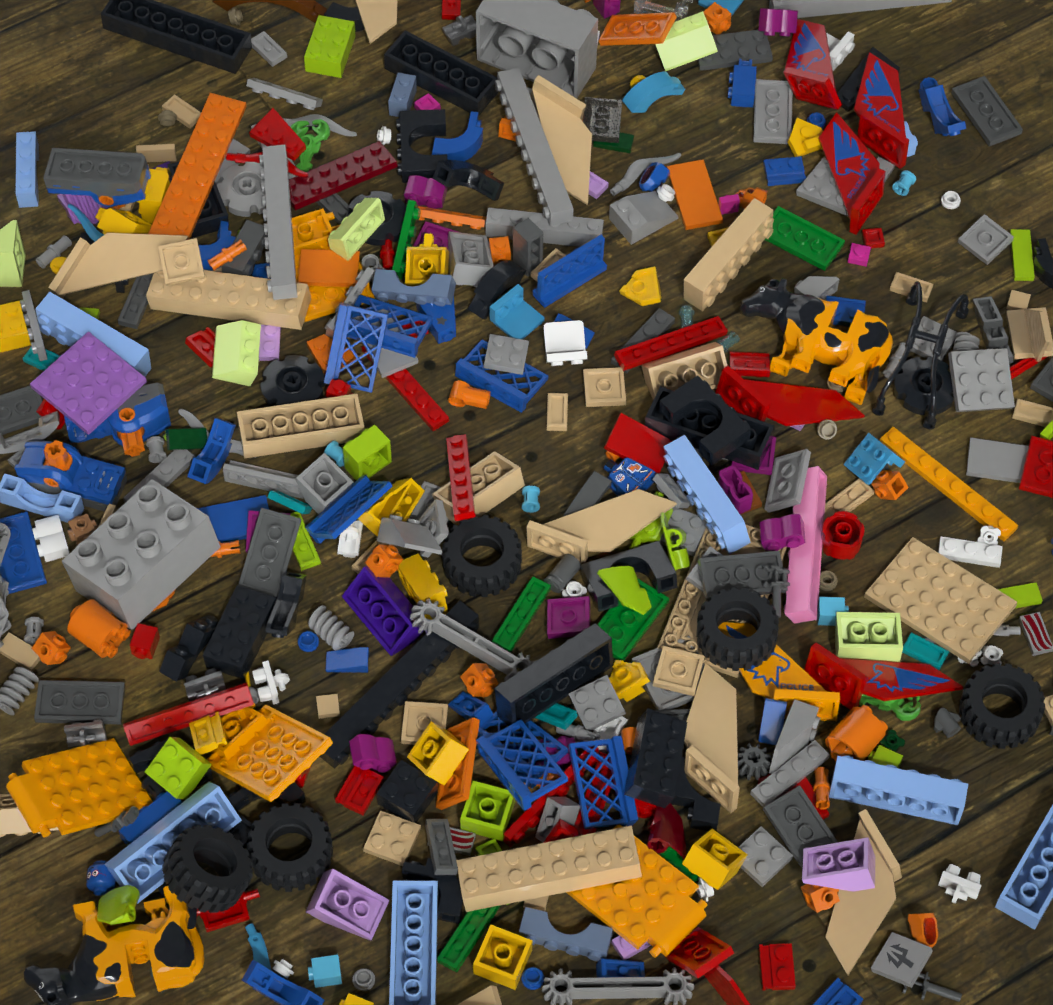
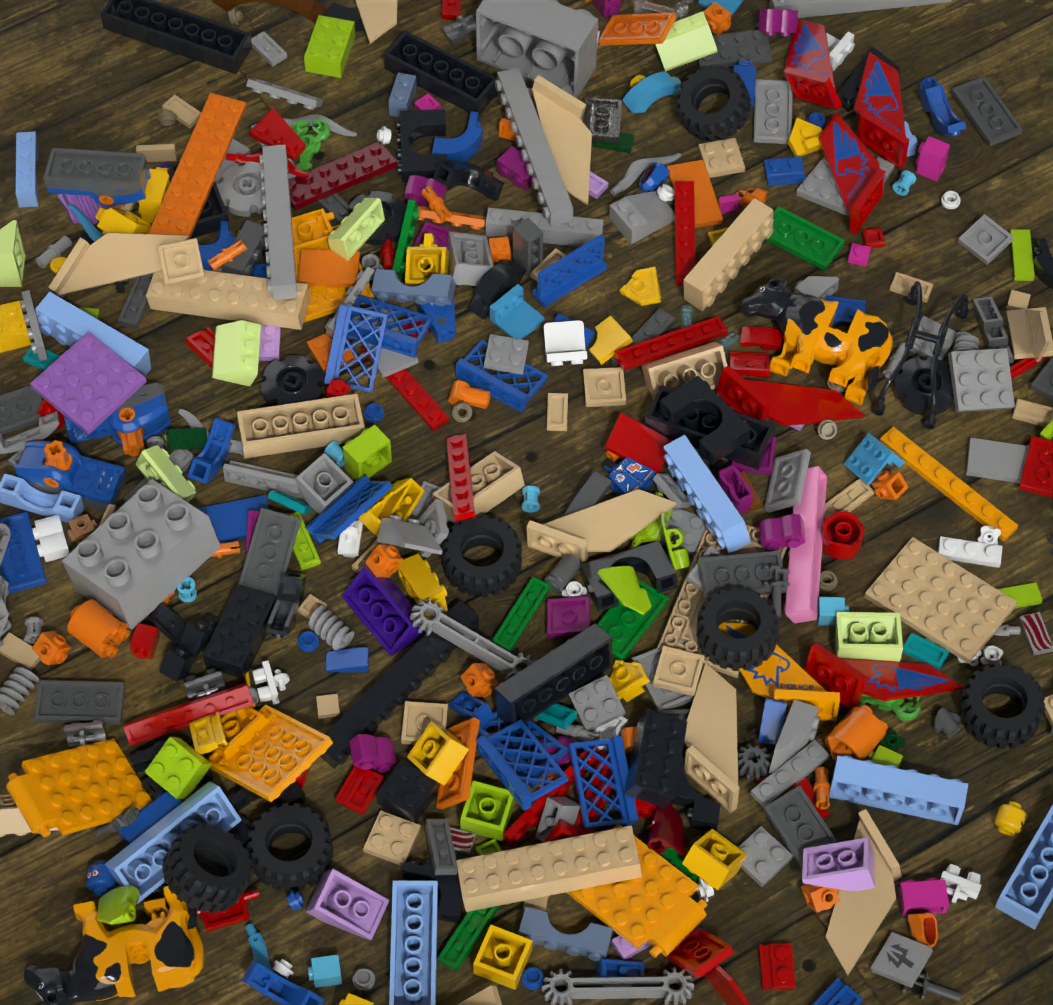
(156, 465): none -> yellowish green slope
(168, 623): none -> black plate
(187, 589): none -> medium azure bush
(295, 899): none -> blue plate
(309, 605): none -> tan tile
(373, 413): none -> blue plate
(436, 203): none -> orange pin
(459, 406): none -> dark tan plate
(514, 168): none -> magenta brick
(610, 338): none -> yellow tile
(684, 230): none -> red plate
(701, 86): none -> black tyre
(722, 157): none -> tan plate
(761, 336): none -> red slope
(923, 897): none -> dark pink brick
(932, 158): none -> dark pink brick
(1010, 818): none -> yellow head

